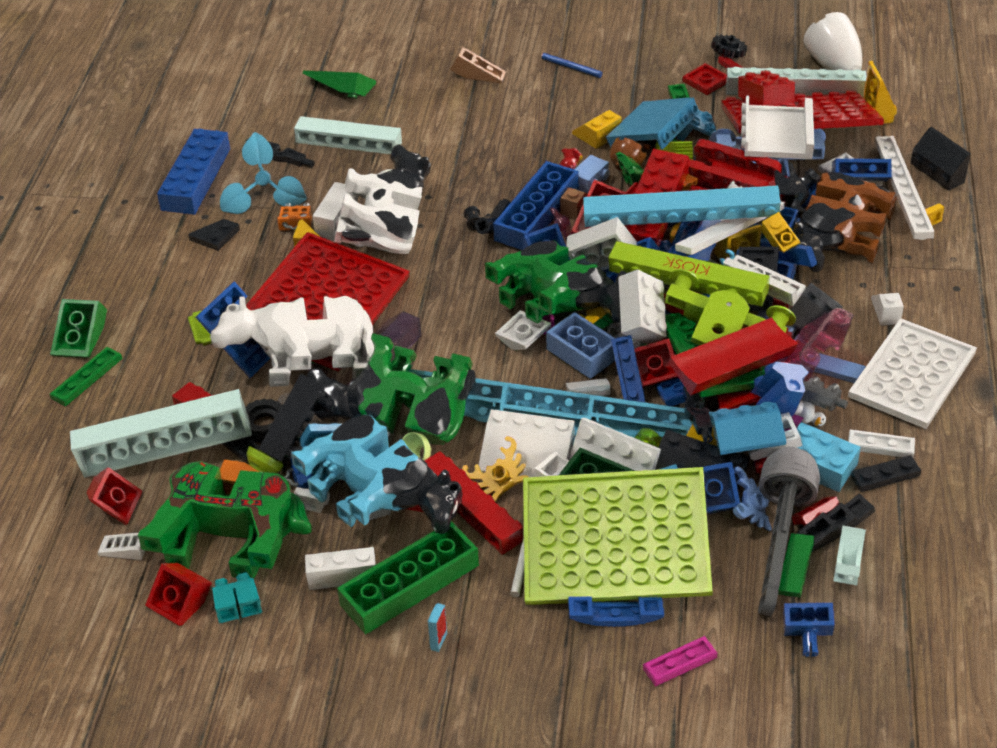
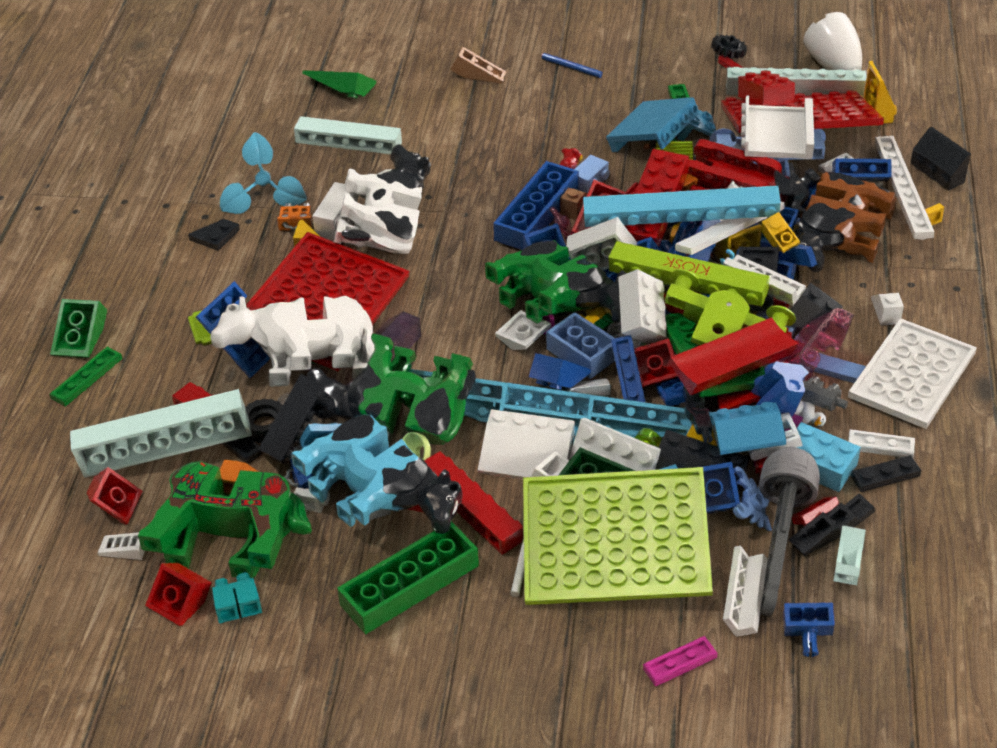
(193, 171): blue brick -> none
(262, 462): lime piece -> none
(290, 156): black piece -> none
(337, 567): white brick -> none
(437, 627): medium azure tile -> none
(468, 214): black bush -> none
(485, 224): black piece -> none
(502, 474): yellow animal -> none
(556, 372): none -> blue slope
(596, 130): yellow slope -> none
(615, 613): blue slope -> none
(629, 148): dark orange cylinder -> none
(631, 169): green slope -> none
(705, 79): red tile -> none
(745, 592): none -> white fence
(795, 565): green tile -> none

